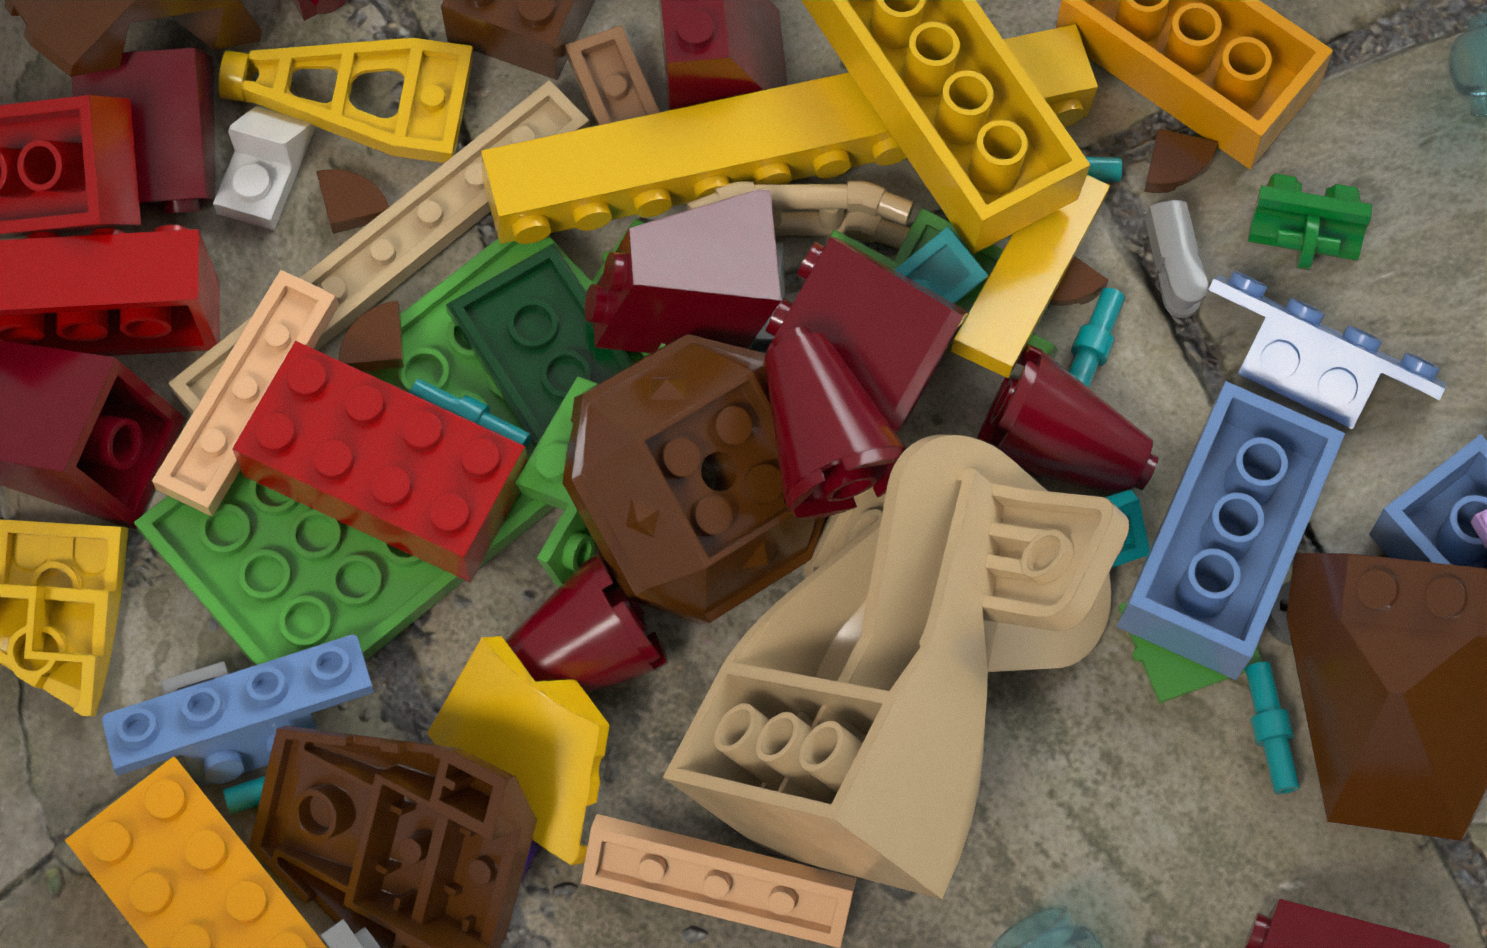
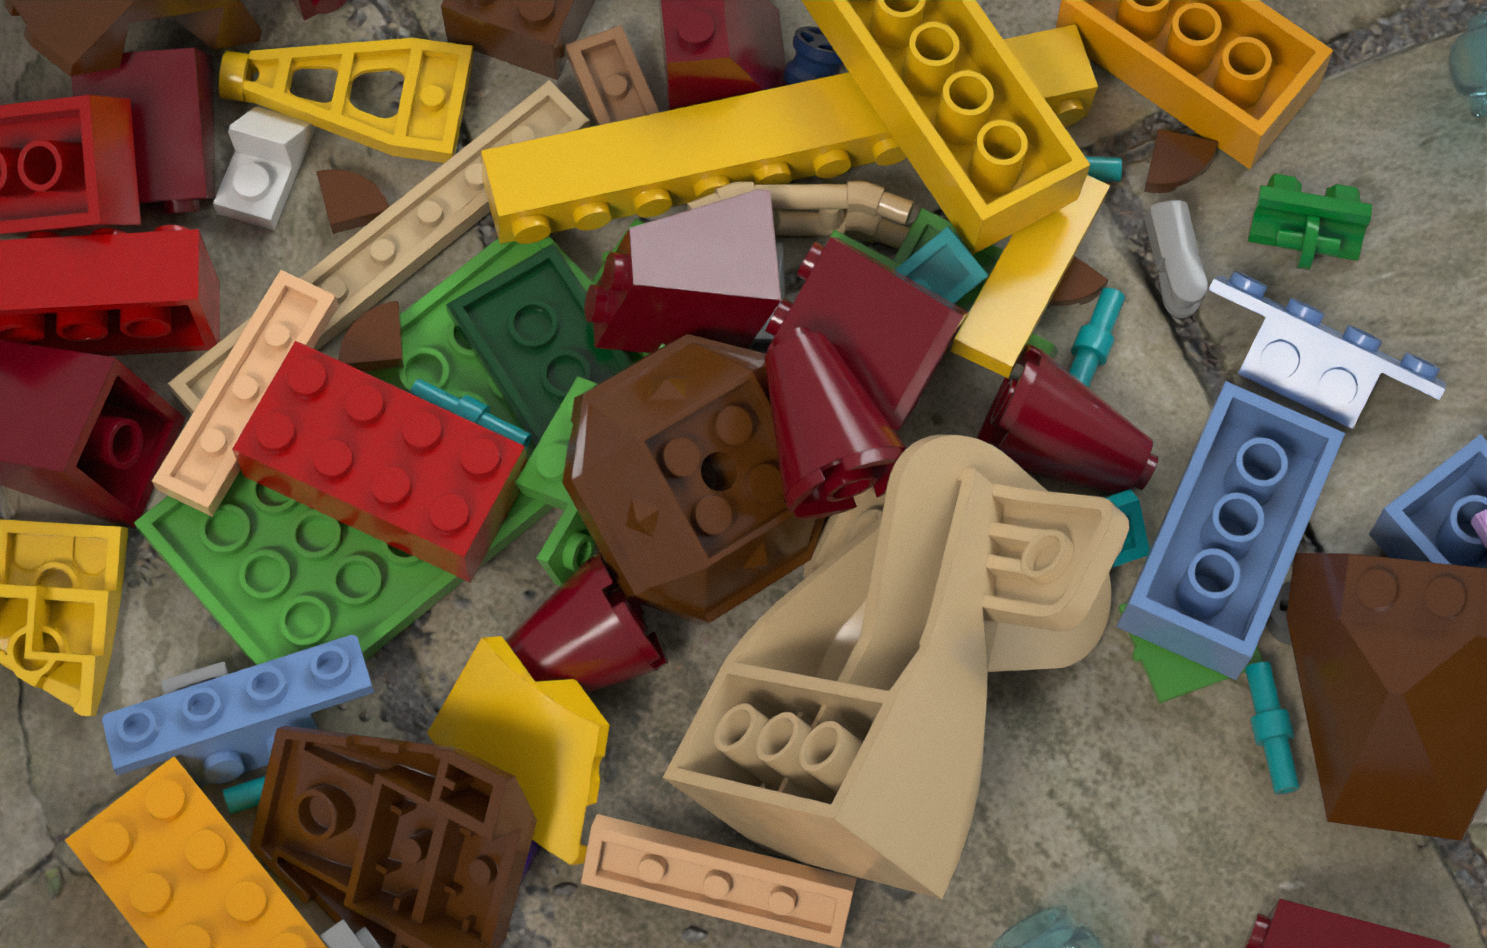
(813, 57): none -> dark blue wheel

